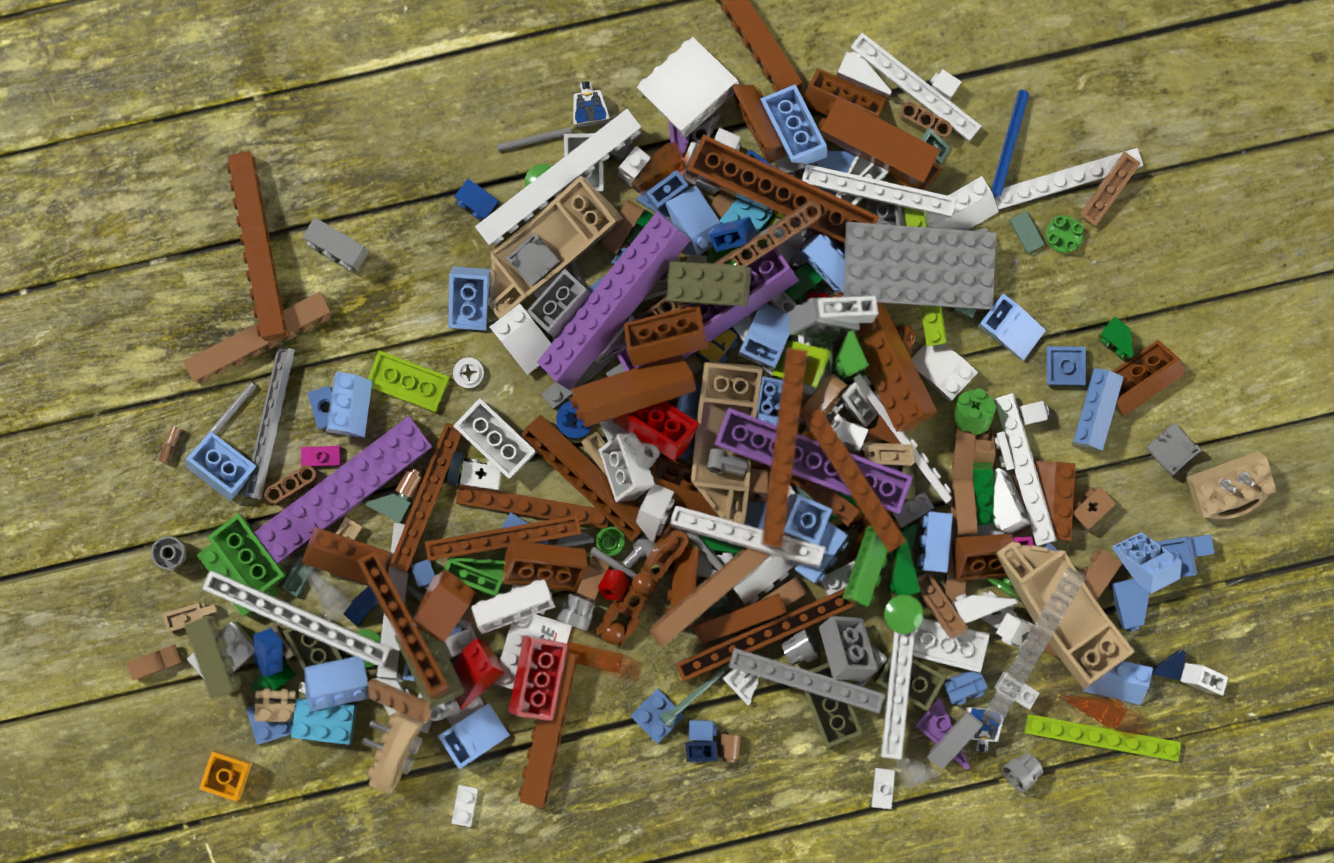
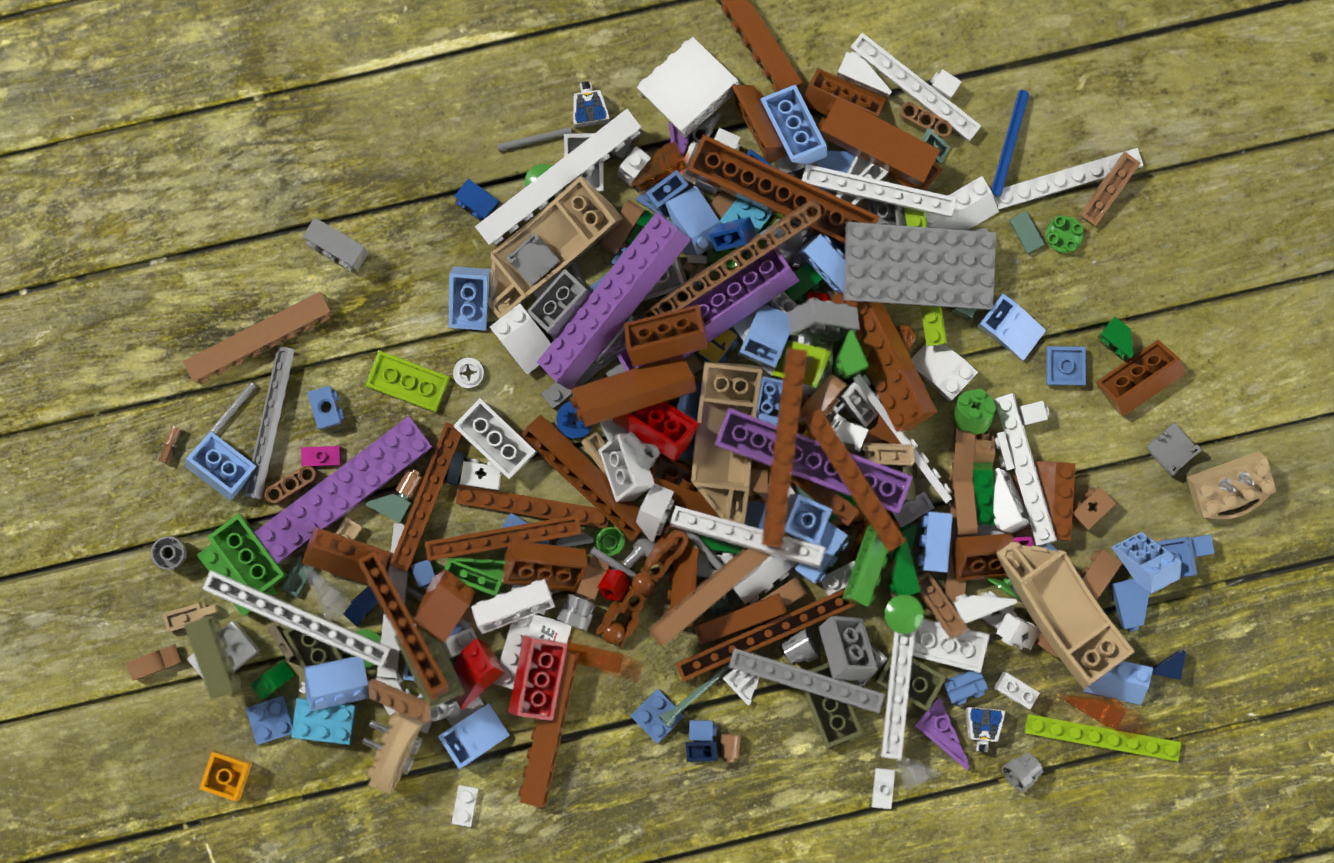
(257, 246): dark orange brick -> none
(268, 652): blue brick -> none
(274, 710): tan plate -> none
(349, 405): light blue slope -> none
(709, 284): olive brick -> none
(721, 462): light grey piece -> none
(848, 309): white slope -> none
(954, 740): light grey slope -> none
(1034, 645): clear beam -> none
(1097, 409): medium blue slope -> none
(1204, 679): white brick -> none

